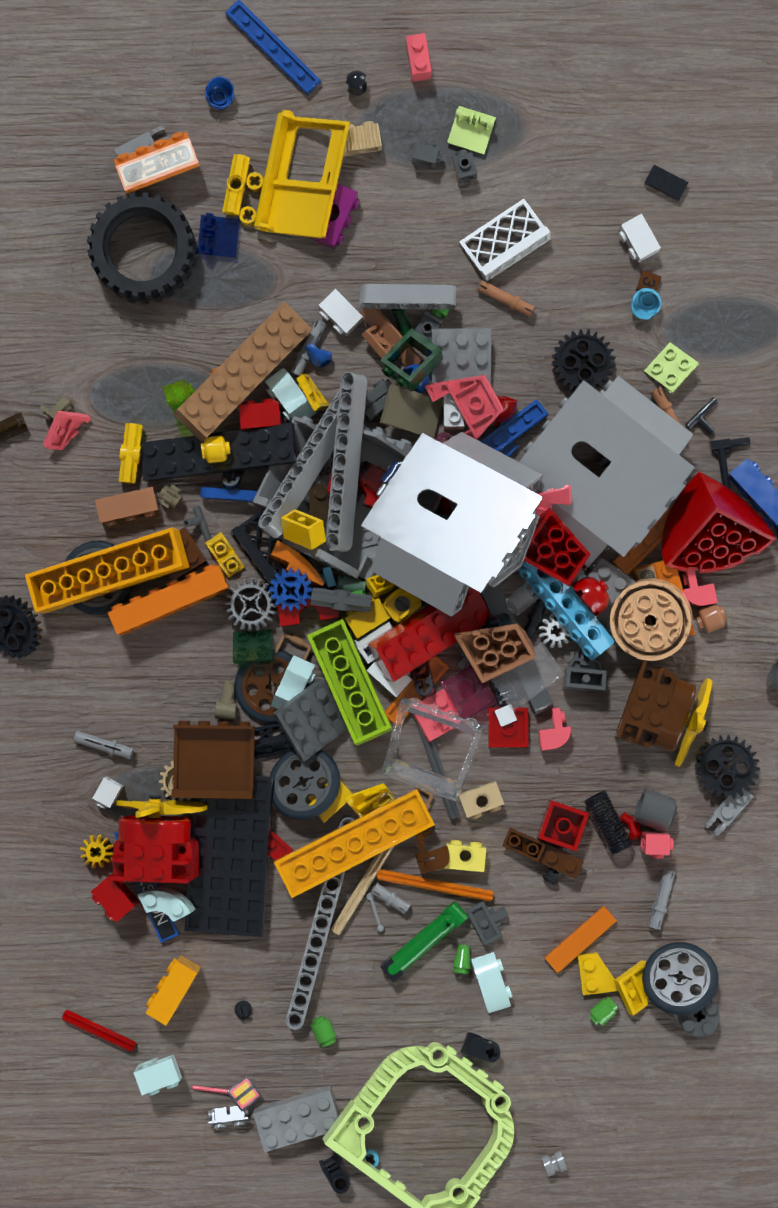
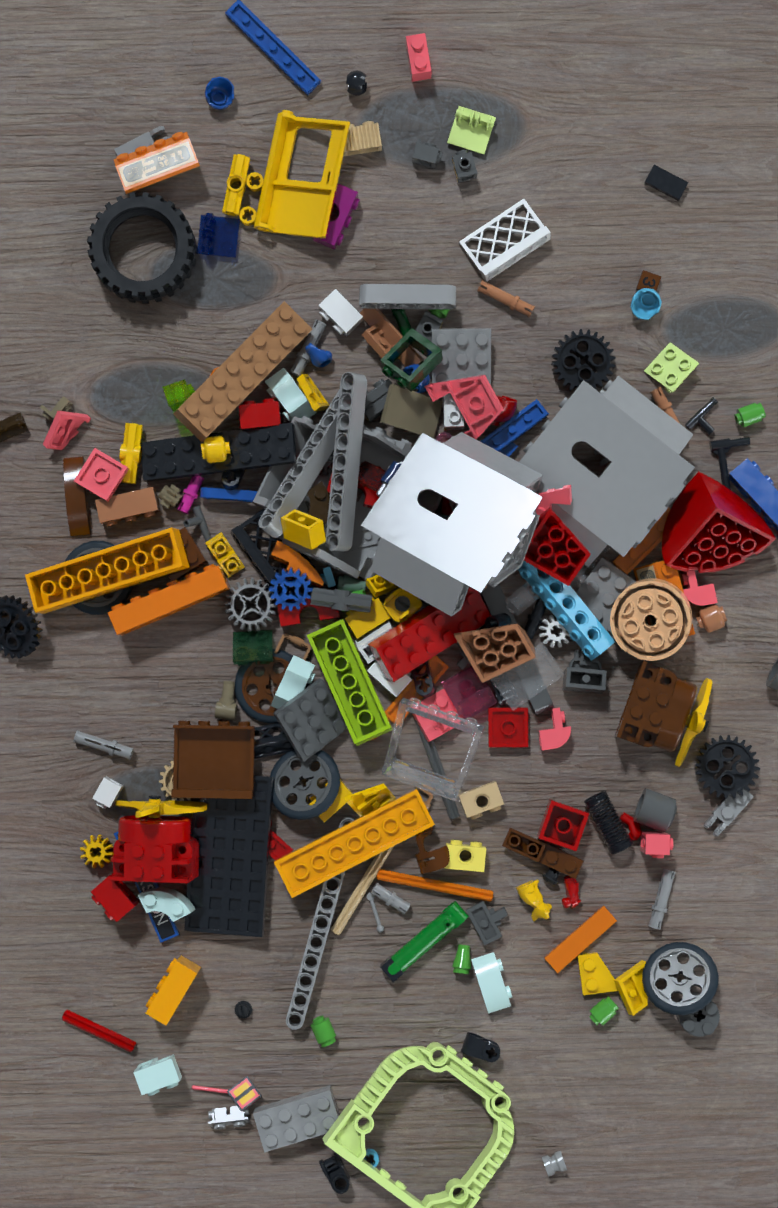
(75, 498): none -> reddish brown slope
(101, 474): none -> coral hinge
(190, 494): none -> dark pink pin
(505, 715): white sticker -> none
(531, 895): none -> yellow animal
(572, 890): none -> red arm
(592, 593): red cylinder -> none
(639, 238): white brick -> none
(749, 414): none -> bright green brick

